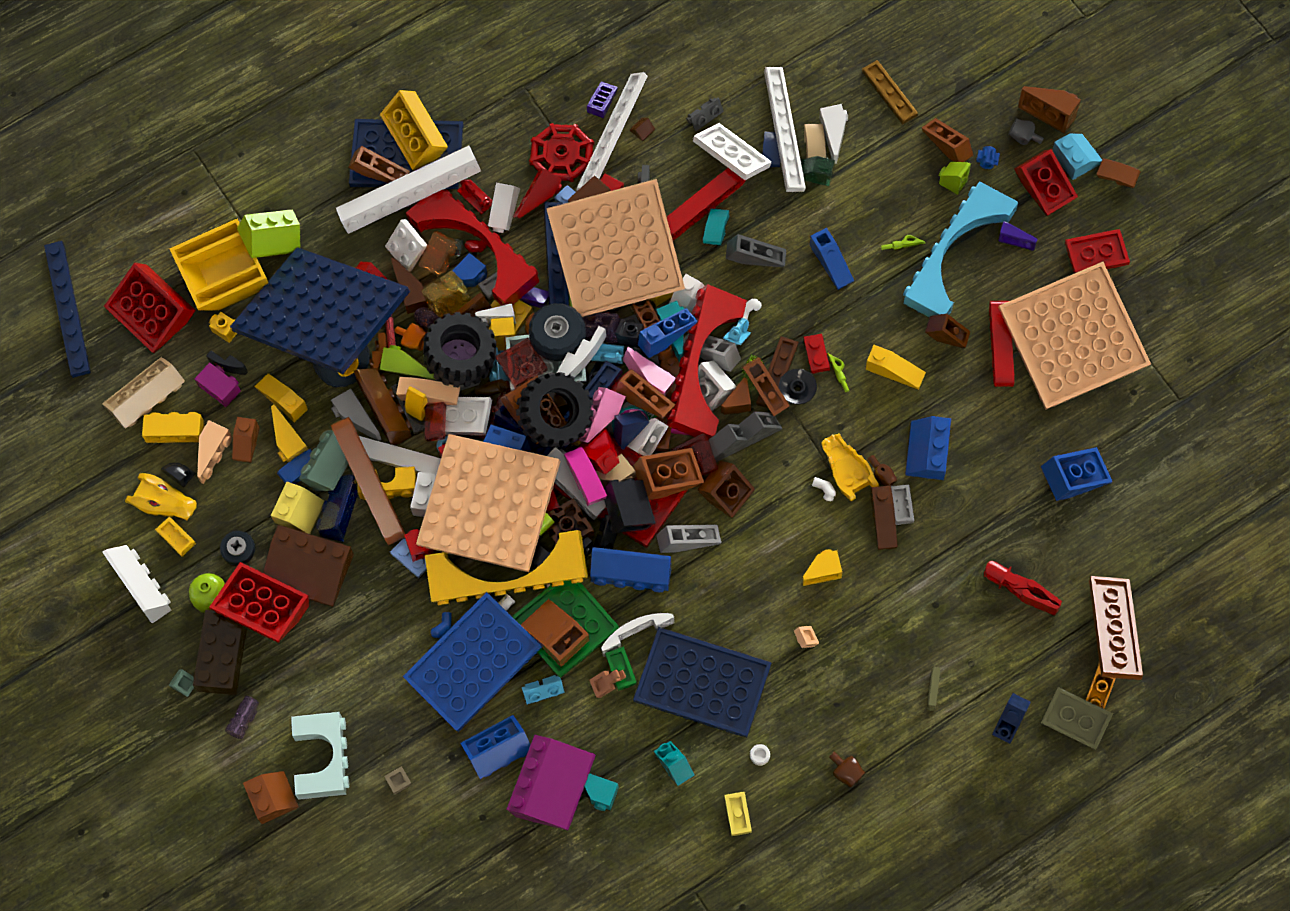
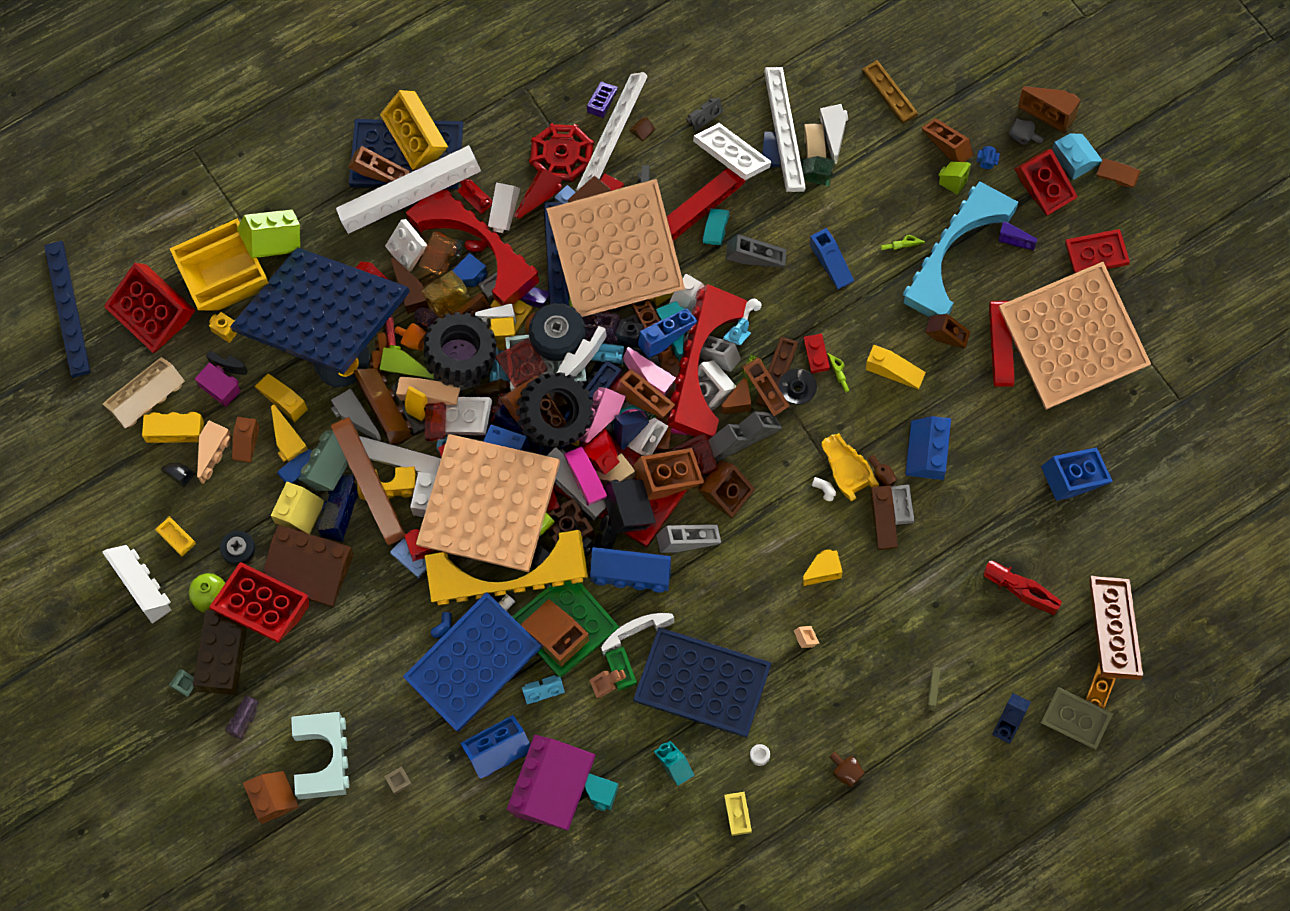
(160, 498): yellow animal -> none

